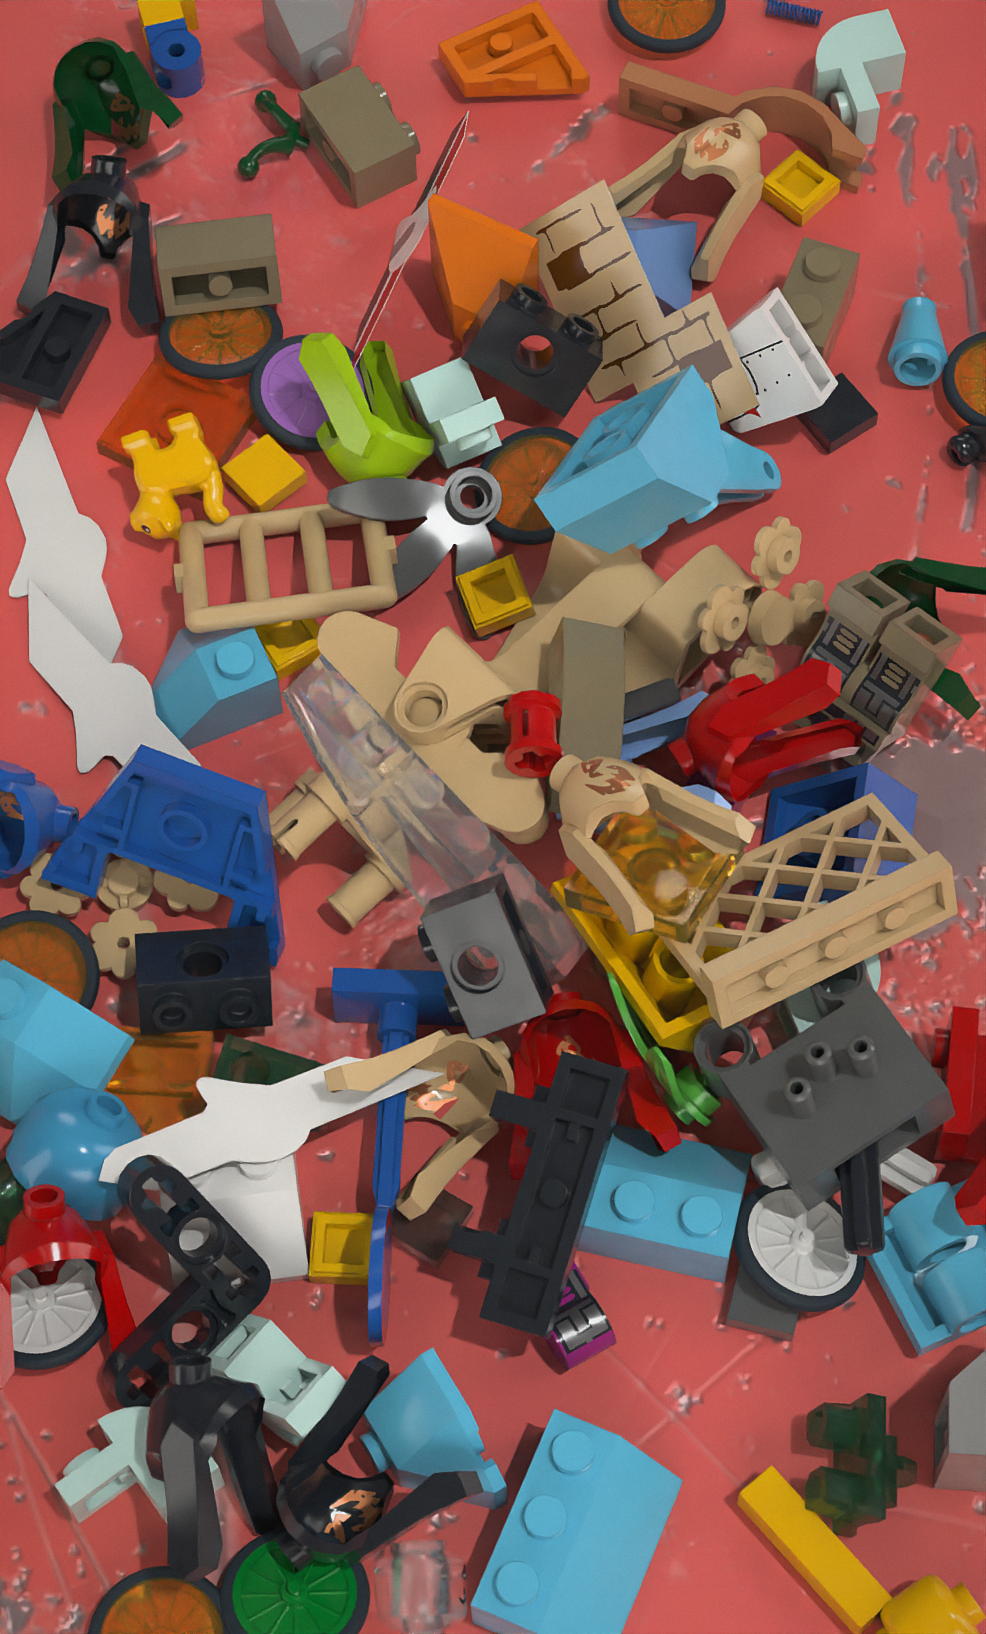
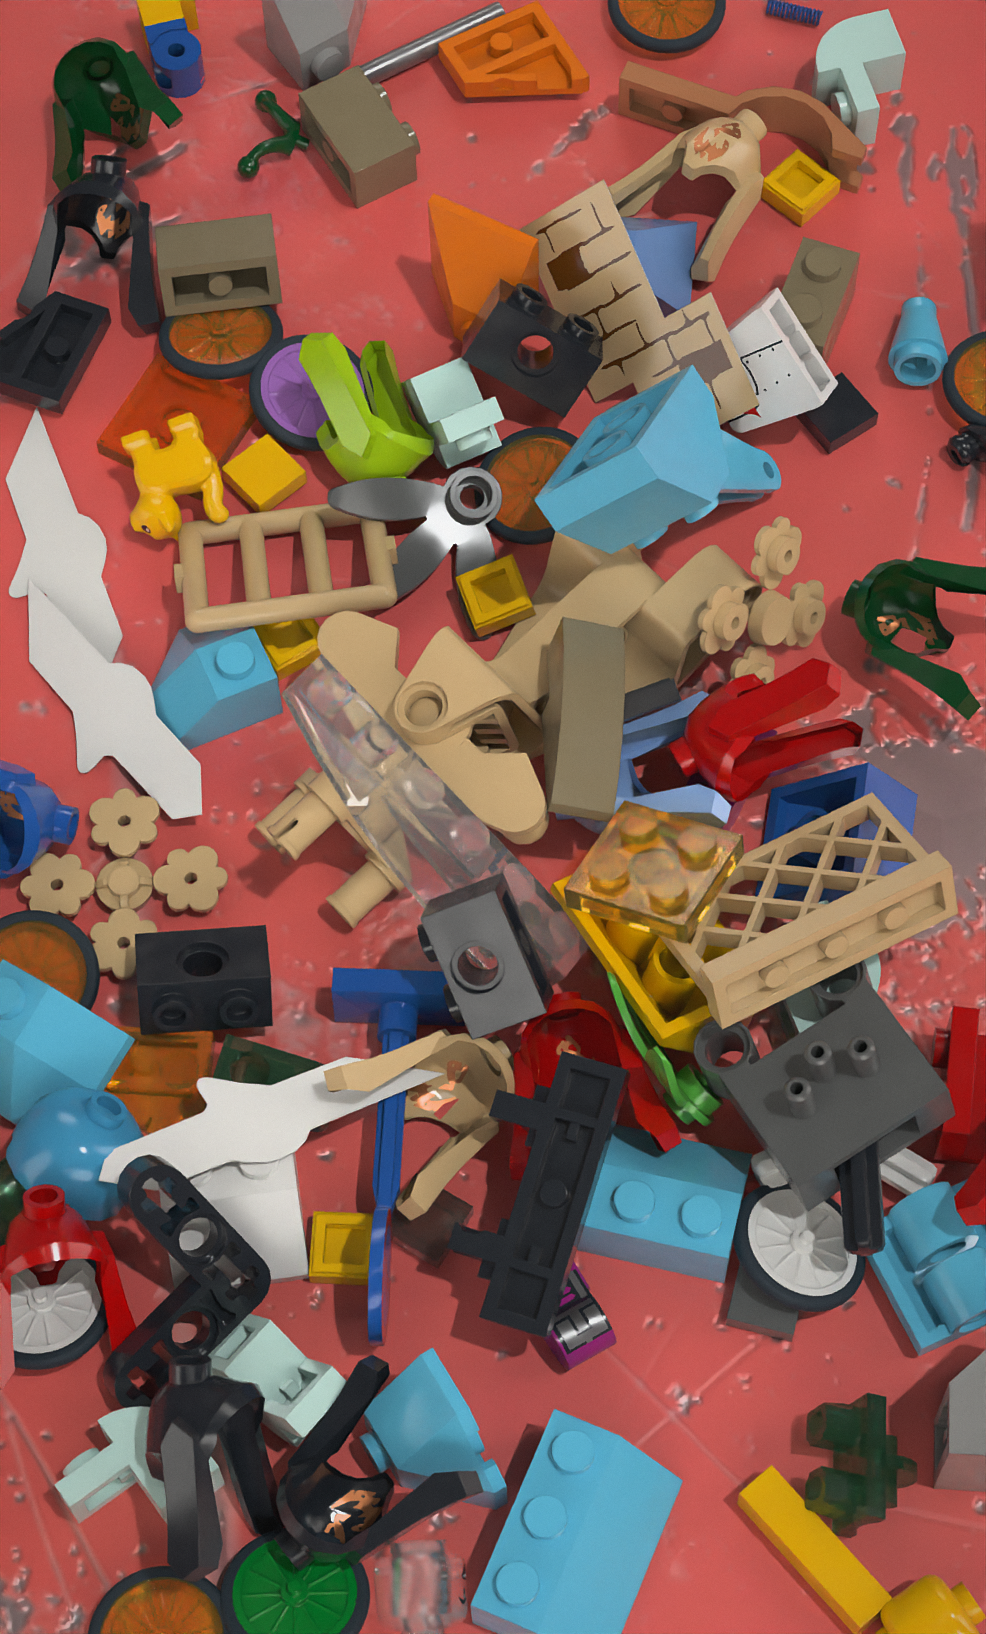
(185, 826): blue wing -> none
(407, 237): sticker -> none
(427, 45): none -> flat silver bar
(532, 733): red bush -> none
(607, 785): tan piece -> none
(880, 660): dark tan hips -> none

